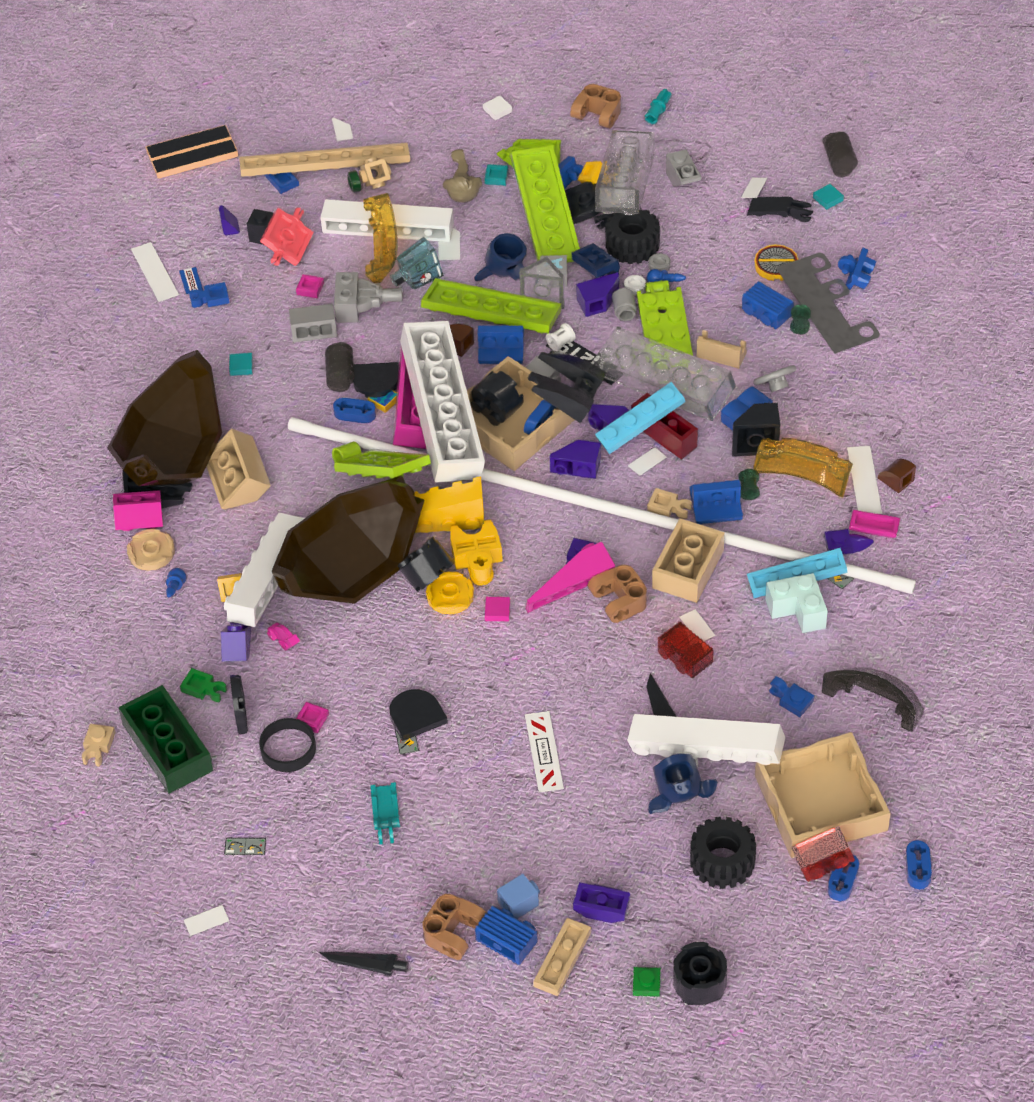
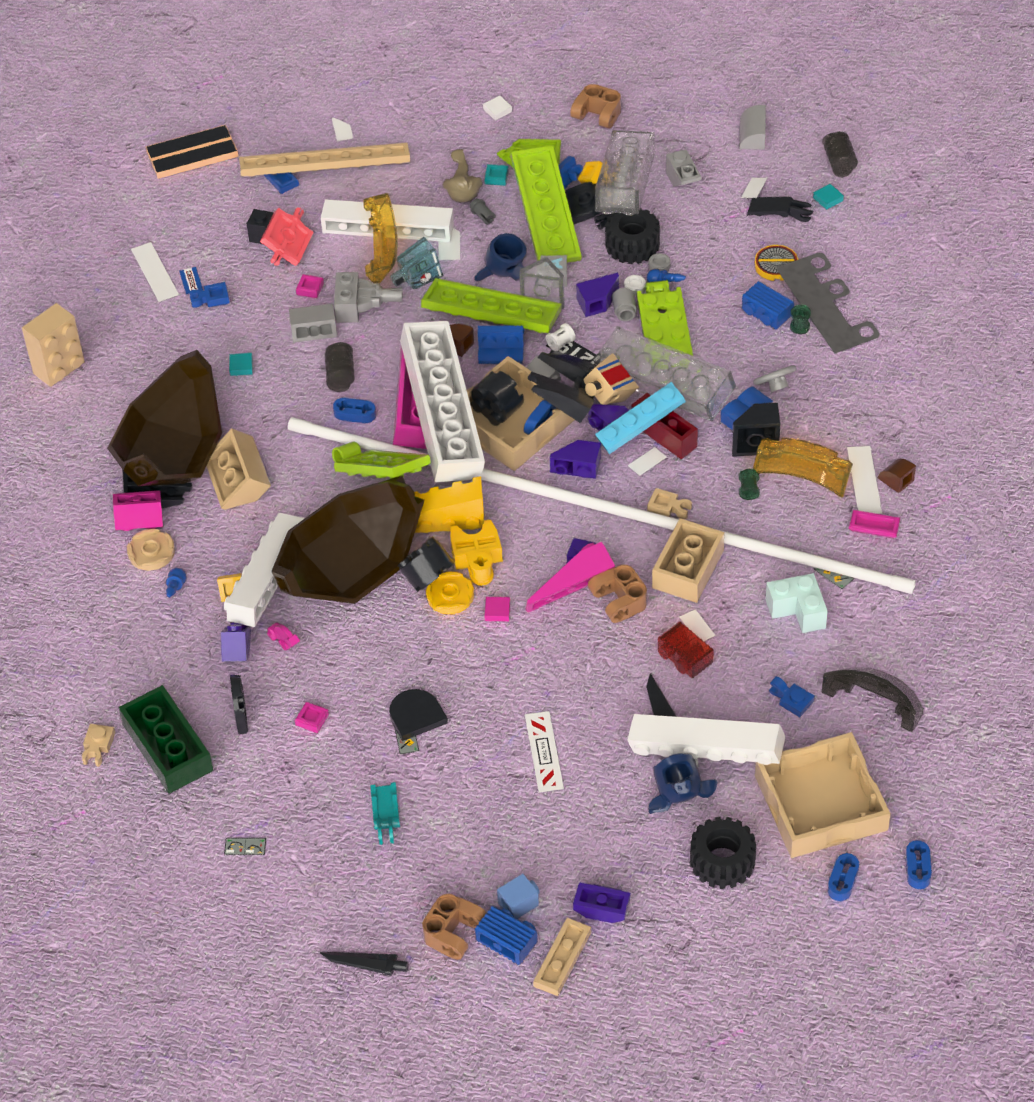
(53, 344): none -> tan brick
(201, 684): green plate -> none
(206, 920): white sticker -> none
(228, 221): dark purple slope -> none
(282, 724): black tyre -> none
(354, 181): dark green tile -> none
(376, 378): black tile -> none
(382, 172): tan brick -> none
(385, 402): tile -> none
(478, 207): none -> dark grey pin
(596, 260): dark blue bracket -> none
(610, 382): none -> tan torso
(646, 981): green plate -> none
(658, 106): teal axle -> none
(699, 974): black brick -> none
(716, 501): blue bracket -> none
(720, 351): tan hinge -> none
(753, 128): none -> light grey brick
(822, 565): medium azure plate -> none
(823, 854): clear red brick -> none
(847, 542): dark purple plate -> none
(854, 268): blue hips -> none

